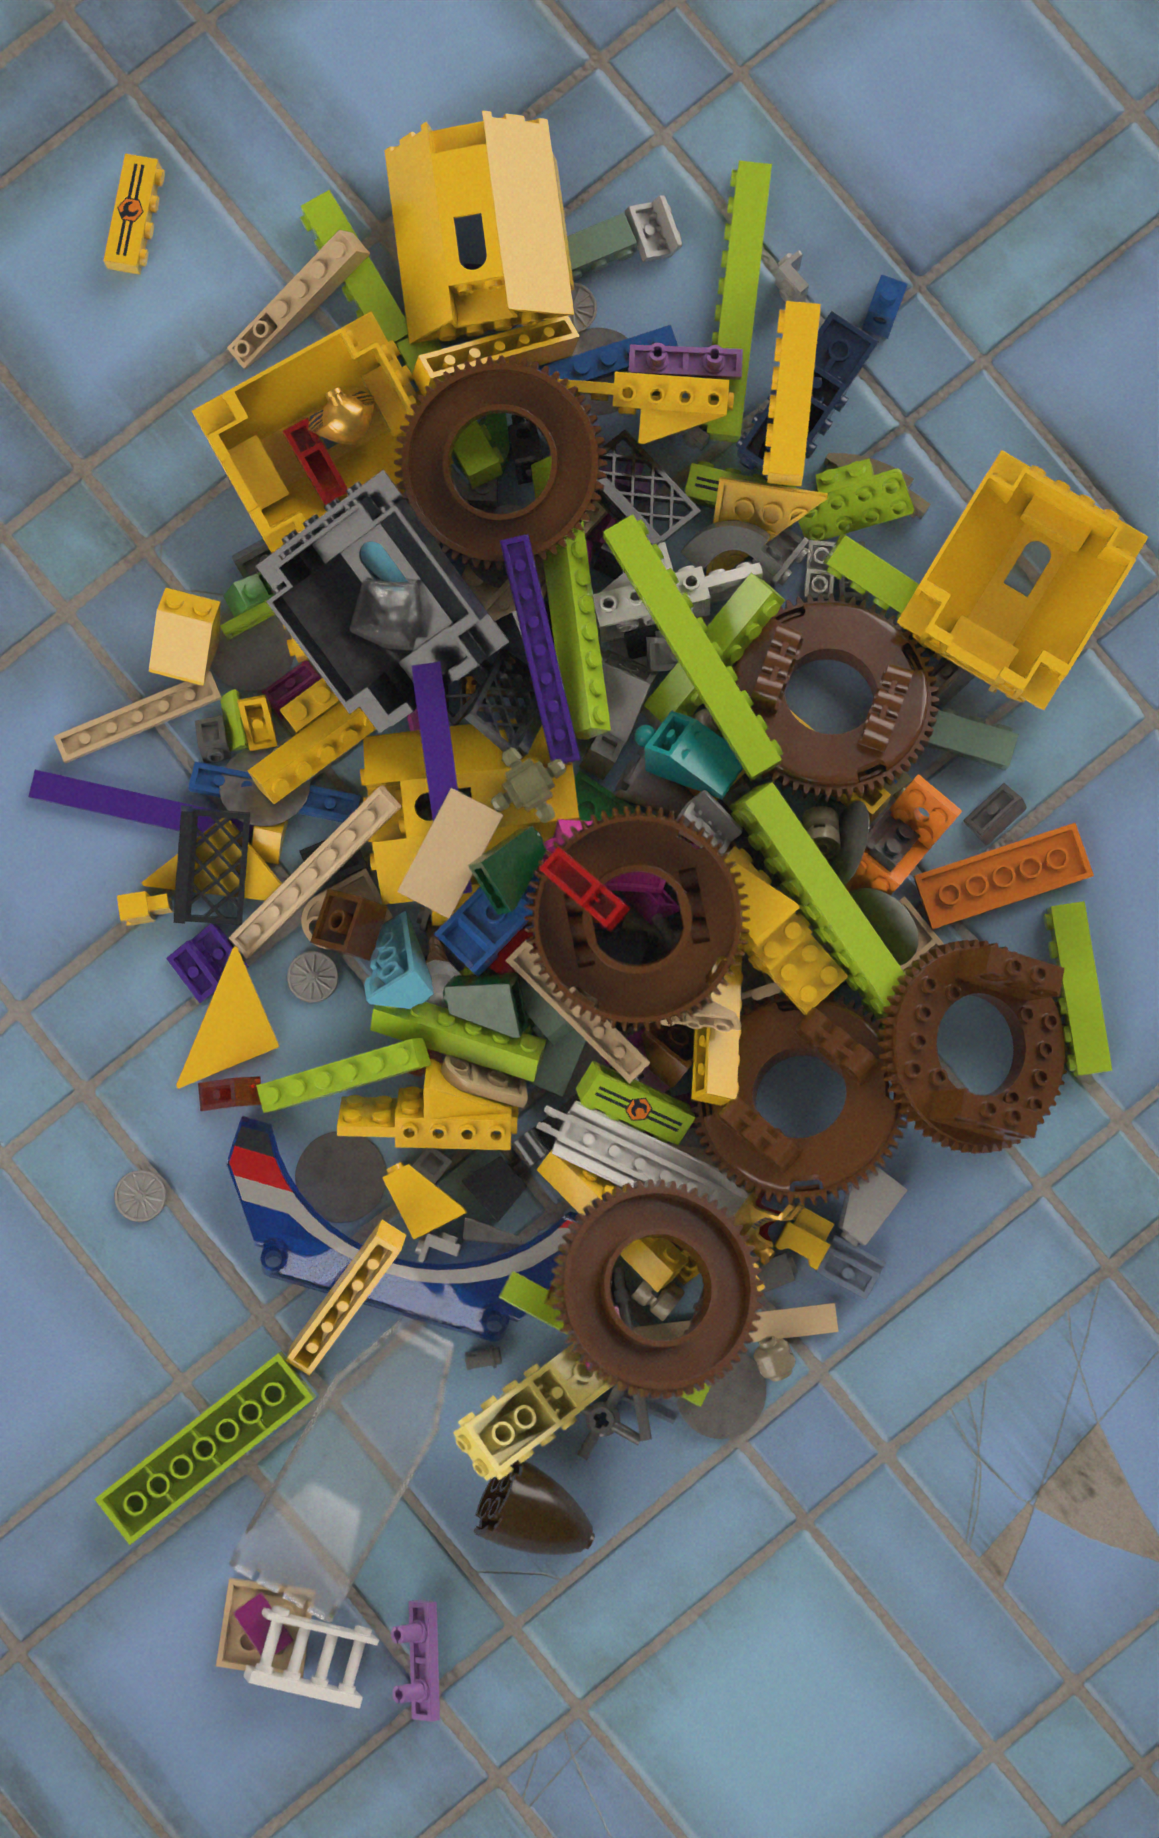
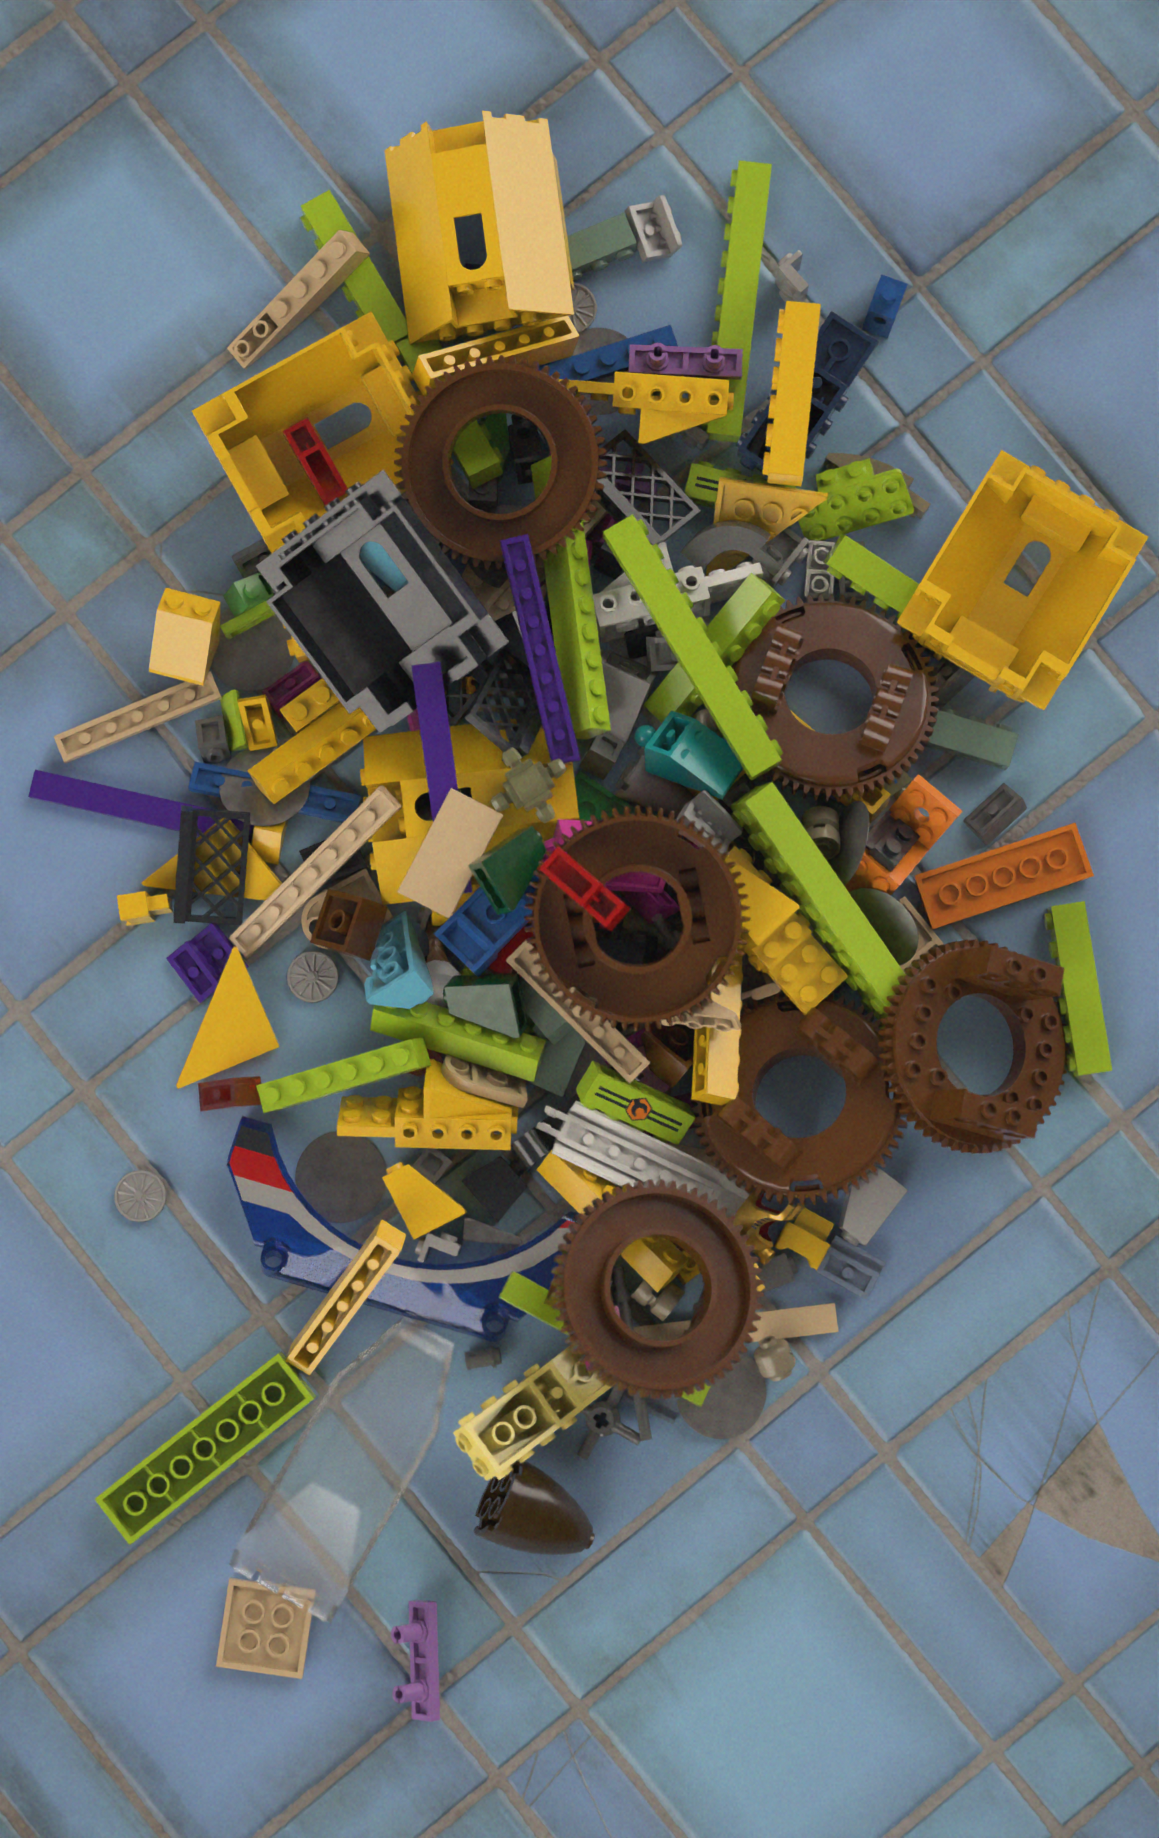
(133, 214): yellow brick -> none
(257, 1626): magenta slope -> none
(318, 1686): white fence -> none
(344, 417): pearl gold piece -> none
(387, 614): clear slope -> none

